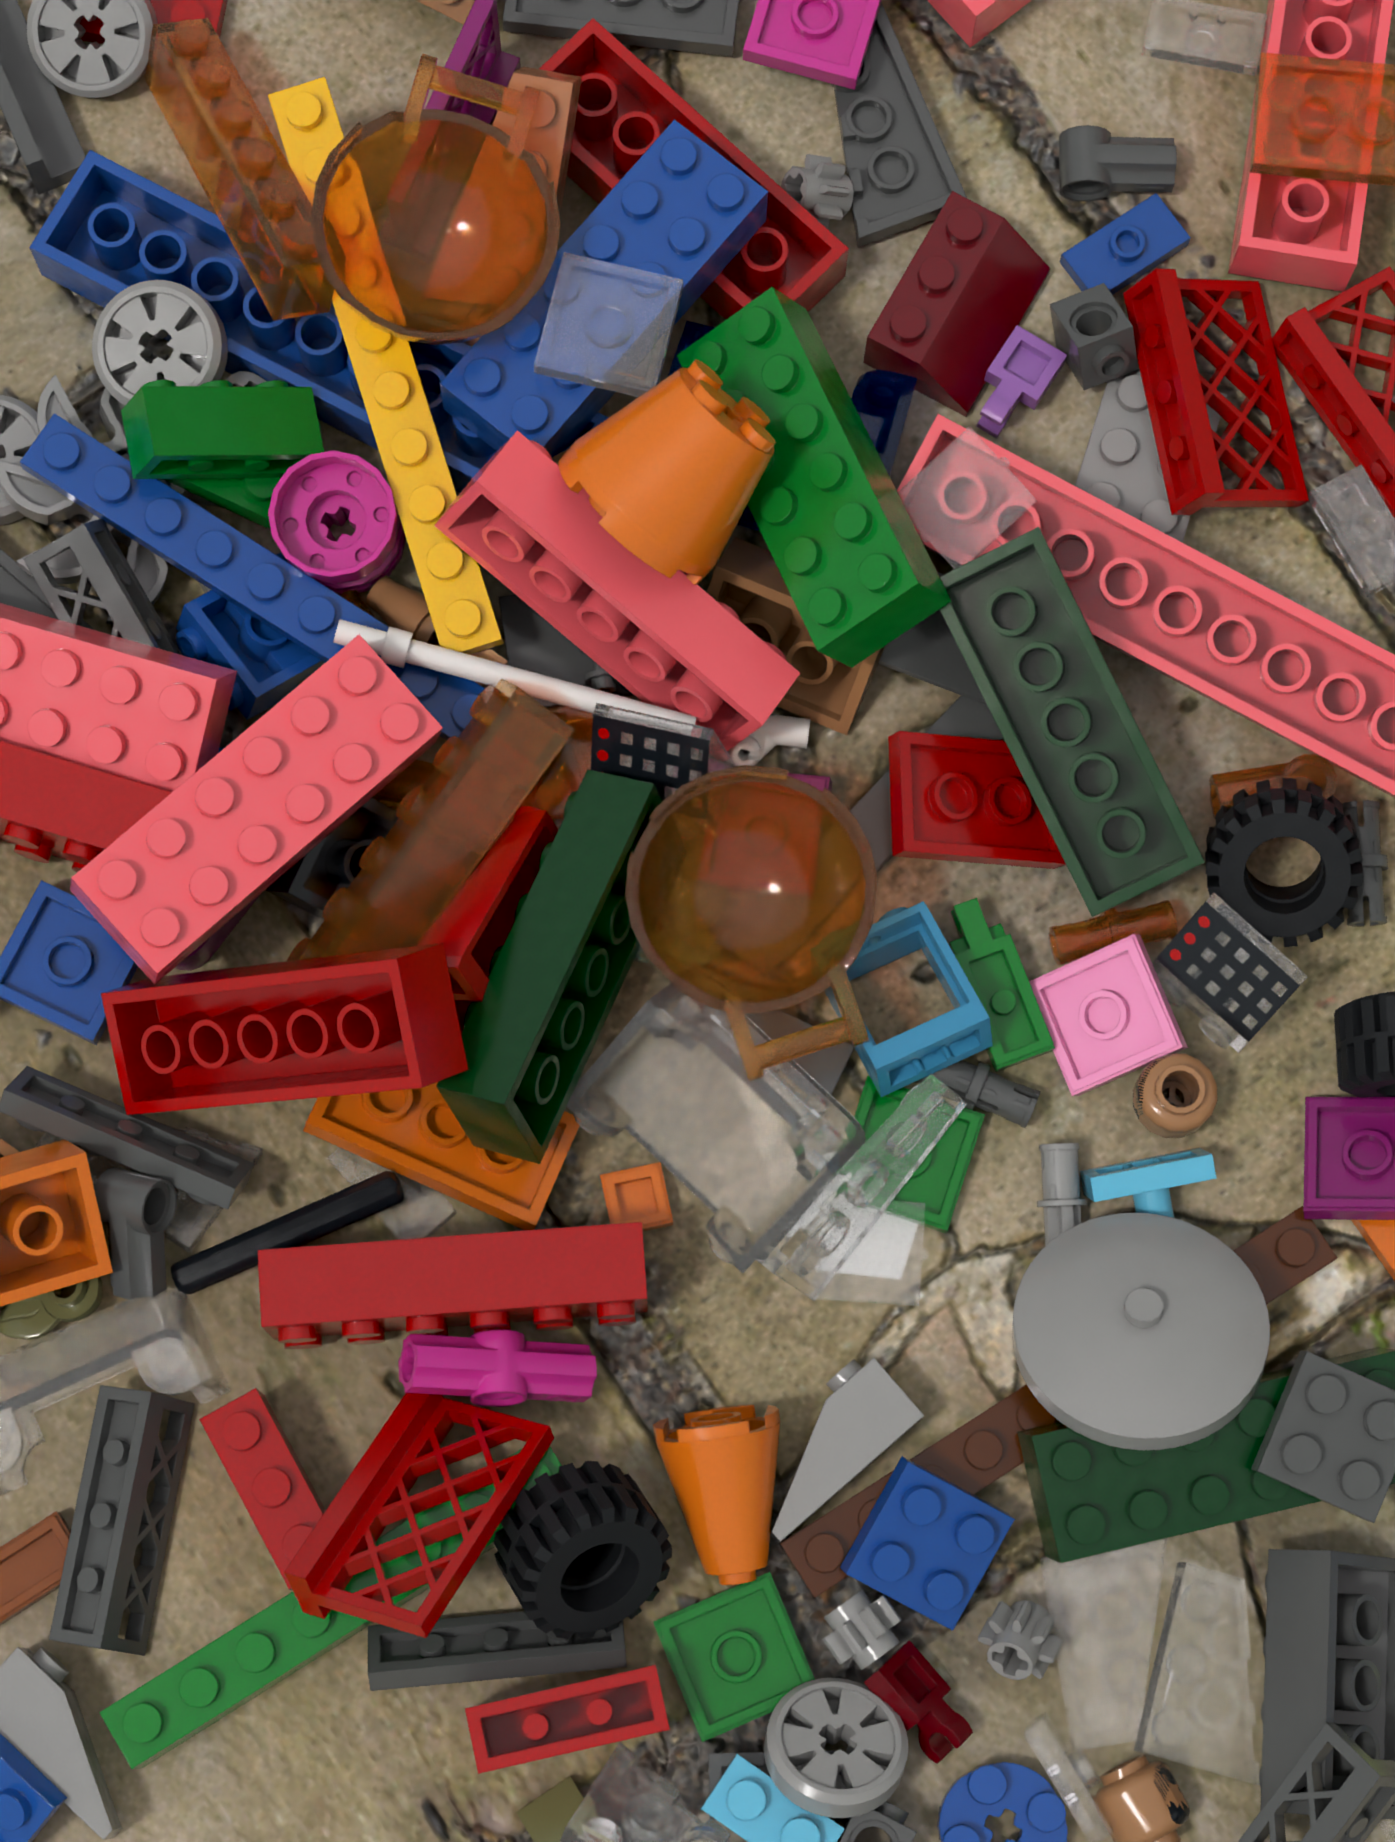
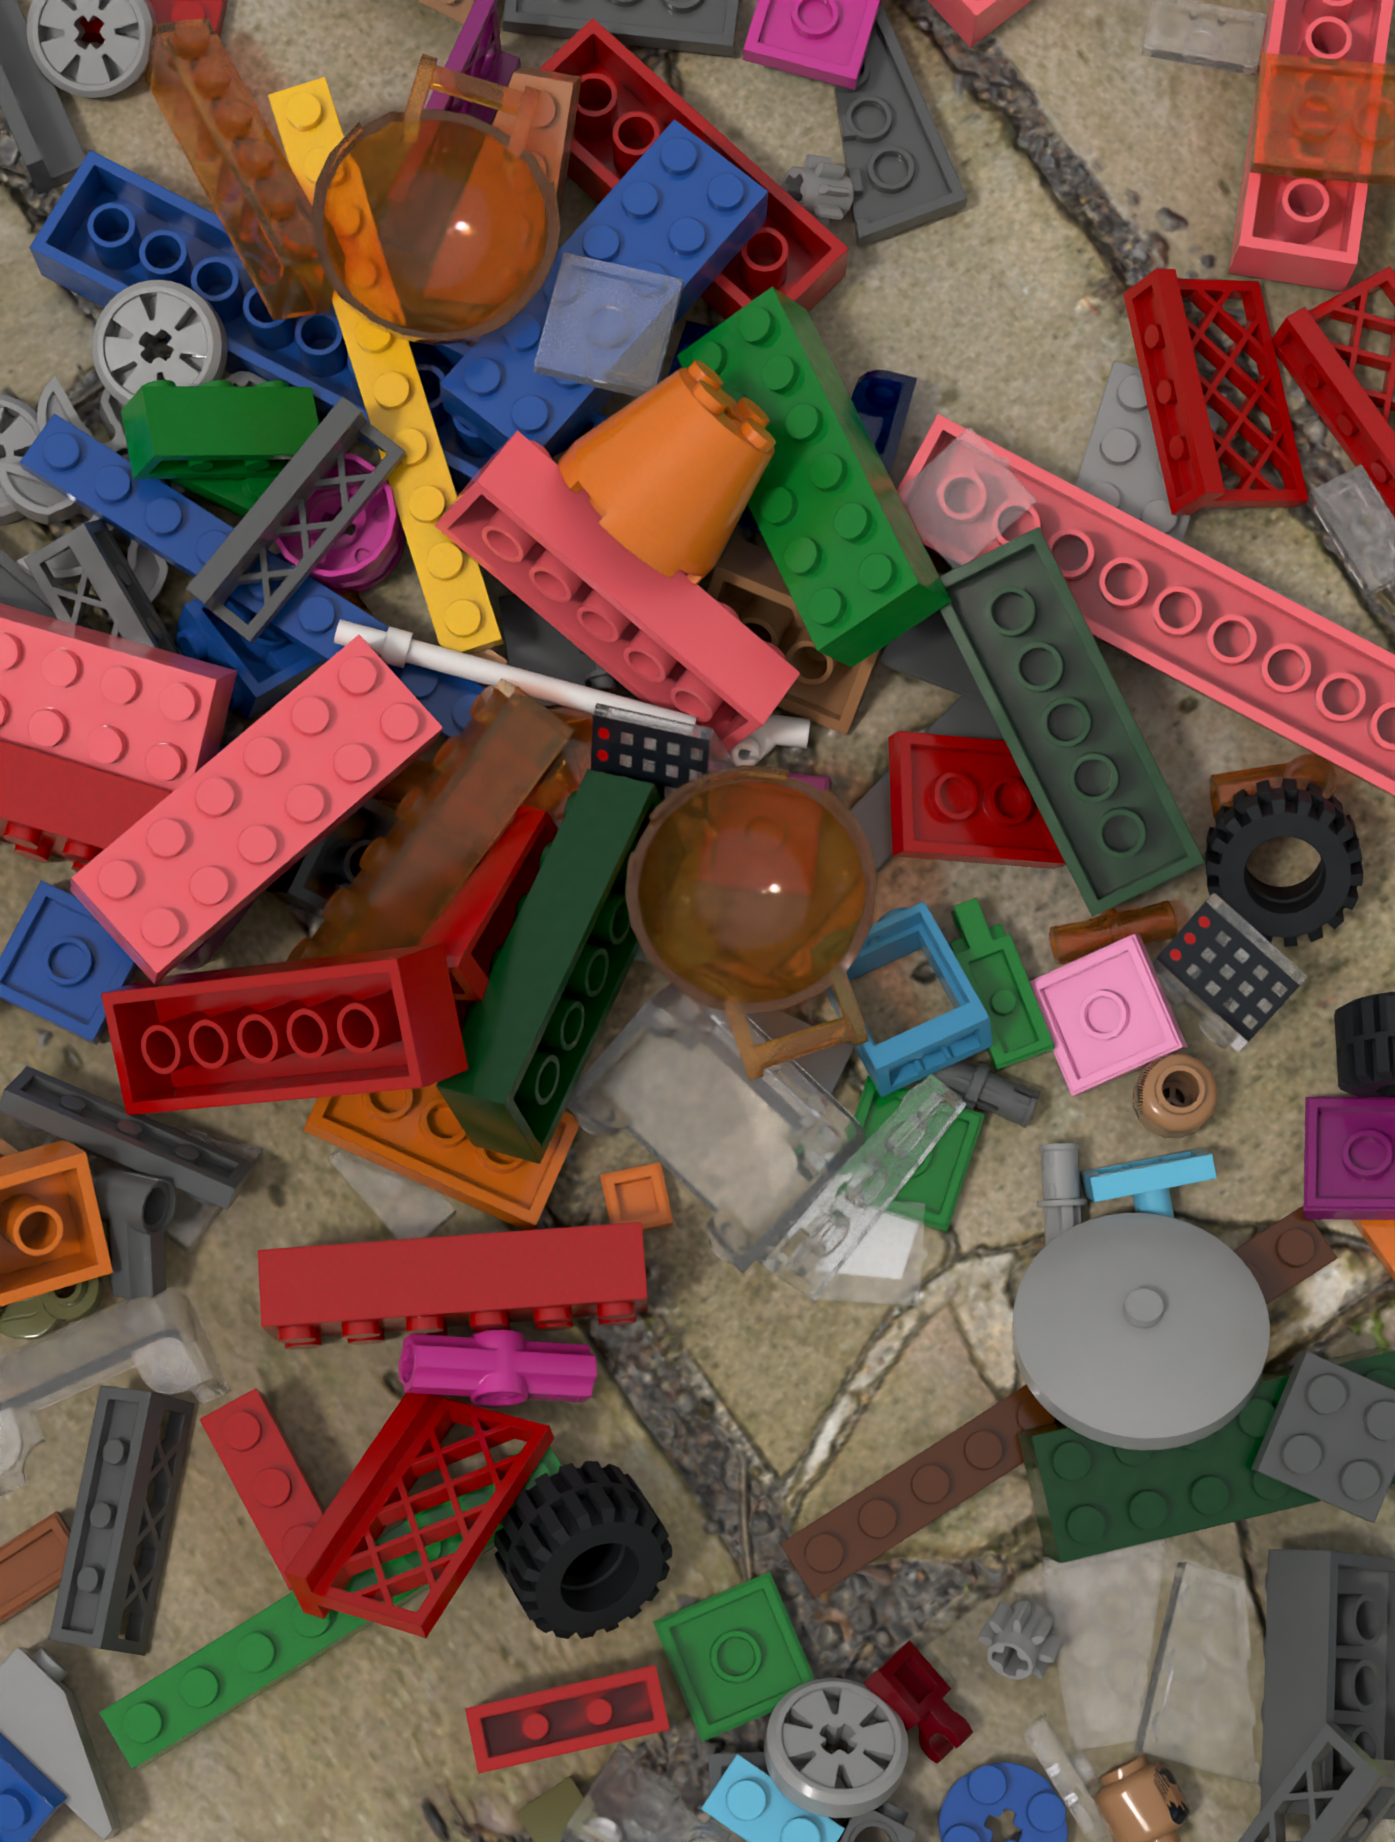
(277, 508): none -> dark grey fence
(288, 1231): black axle -> none
(402, 609): medium nougat cone -> none
(485, 1650): dark grey plate -> none
(725, 1485): orange cone -> none
(851, 1431): light grey slope -> none
(861, 1629): light grey gear -> none
(927, 1543): blue plate -> none
(957, 304): dark red slope -> none
(1019, 373): medium lavender plate -> none
(1094, 336): dark grey brick -> none
(1097, 164): dark grey piece -> none
(1126, 247): blue plate -> none
(1372, 863): dark grey pin -> none

